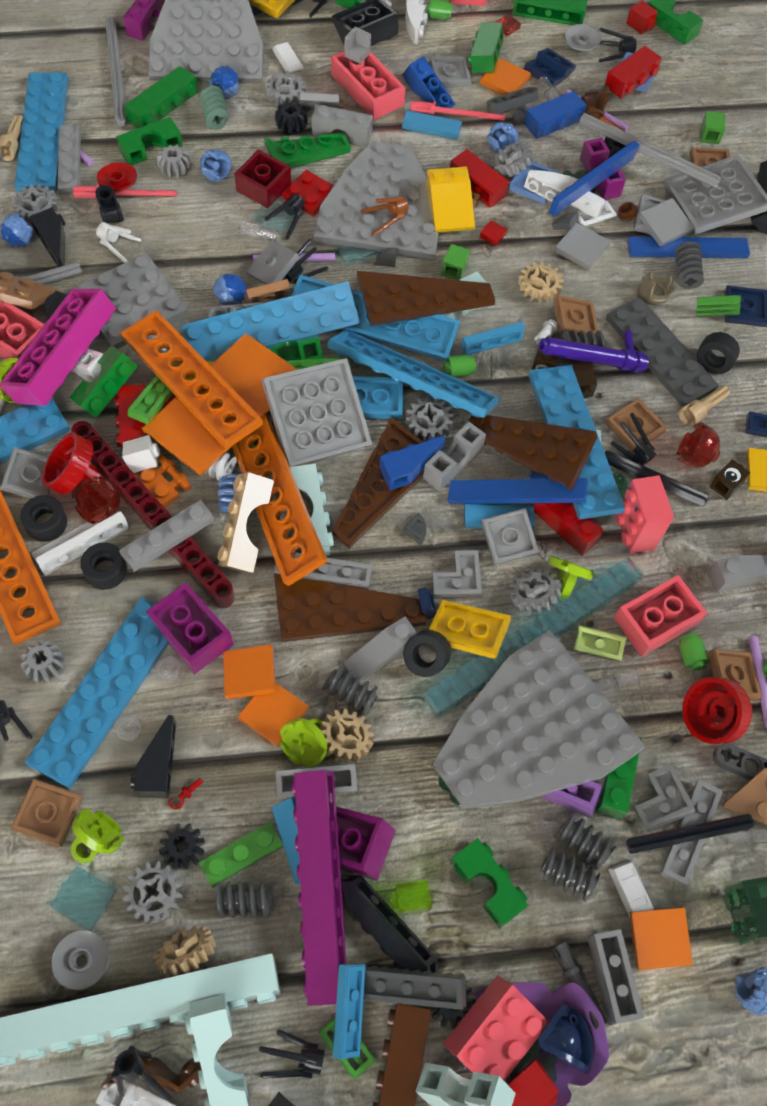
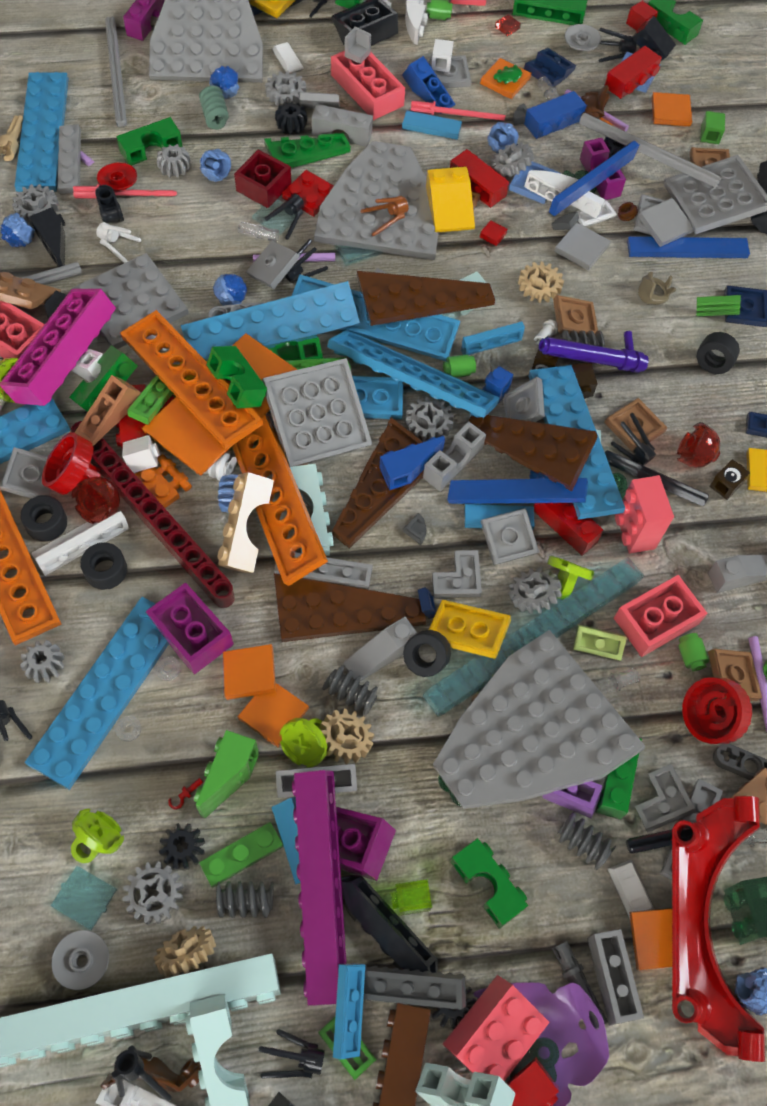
(47, 813): medium nougat tile -> none
(107, 409): none -> nougat slope
(155, 766): black slope -> none
(161, 98): green brick -> none
(167, 535): light grey plate -> none
(228, 772): none -> bright green slope
(245, 387): none -> green arch
(267, 292): medium nougat tile -> none
(387, 258): dark grey tile -> none
(442, 55): none -> white brick
(455, 262): bright green brick -> none
(486, 48): green brick -> none
(498, 382): none -> blue brick
(508, 74): none -> green piece
(512, 100): dark grey beam -> none
(525, 401): none -> light grey plate
(569, 874): dark grey piece -> none
(569, 1039): dark blue hat -> none
(654, 37): none -> black brick
(666, 354): dark grey plate -> none
(671, 109): none -> orange tile
(689, 265): dark grey piece -> none
(694, 962): none -> red panel
(697, 410): tan piece -> none

